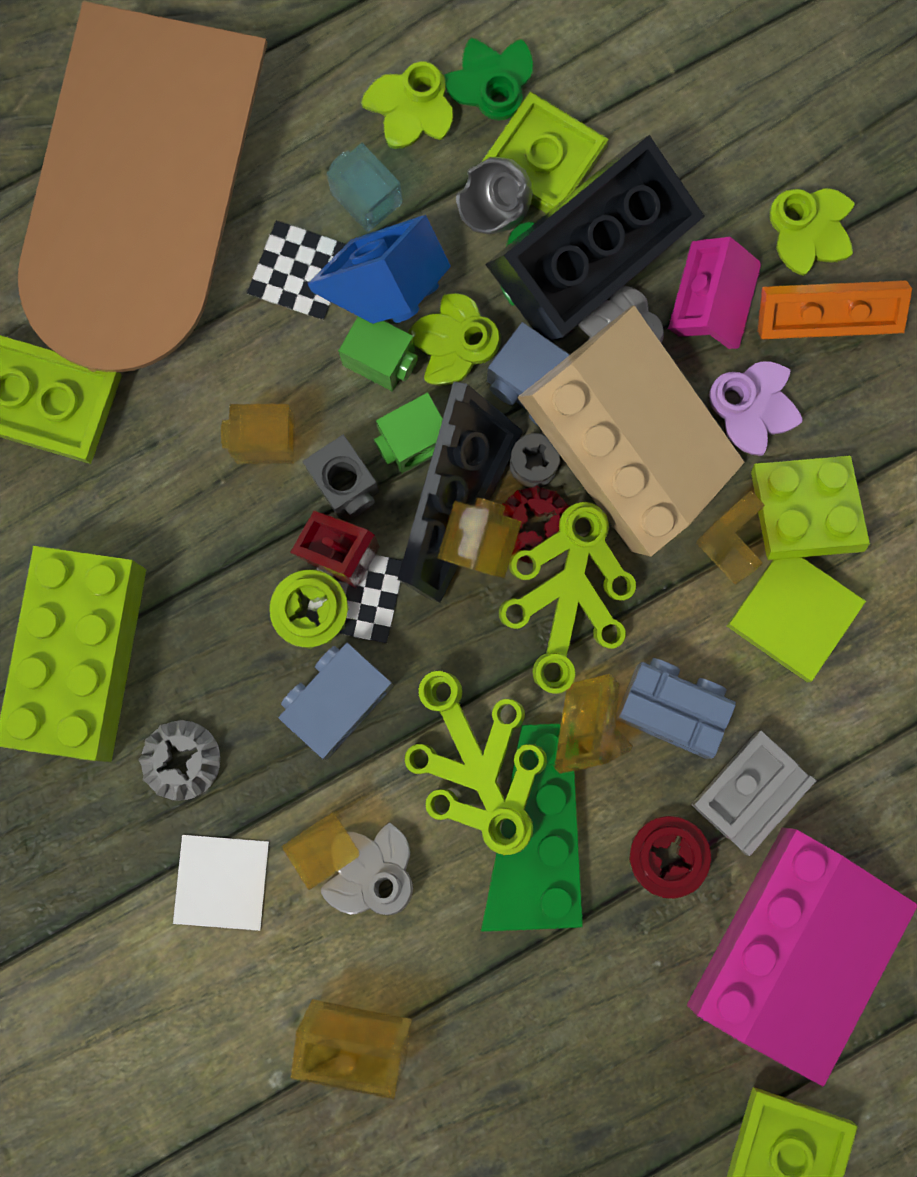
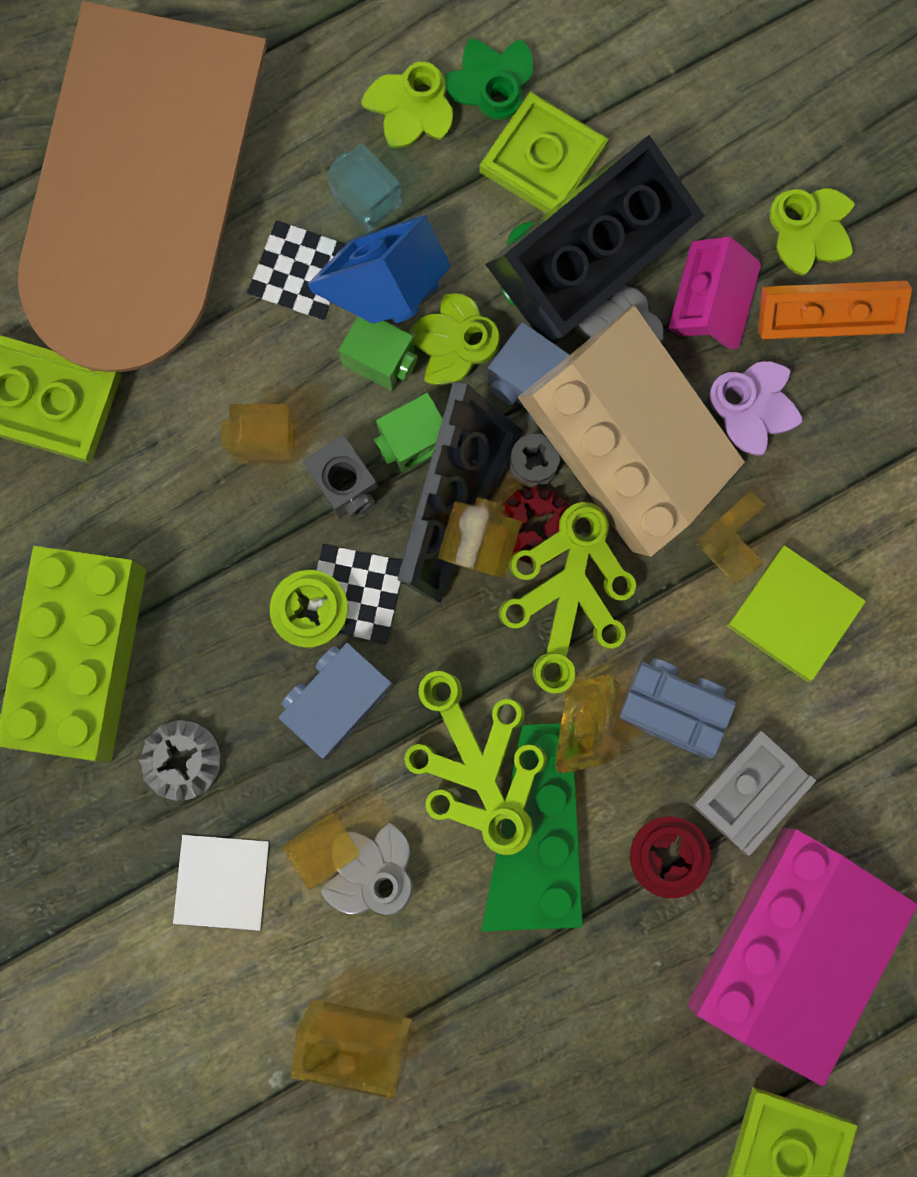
(336, 547): dark red slope -> none
(495, 196): flat silver hair -> none
(810, 508): lime plate -> none

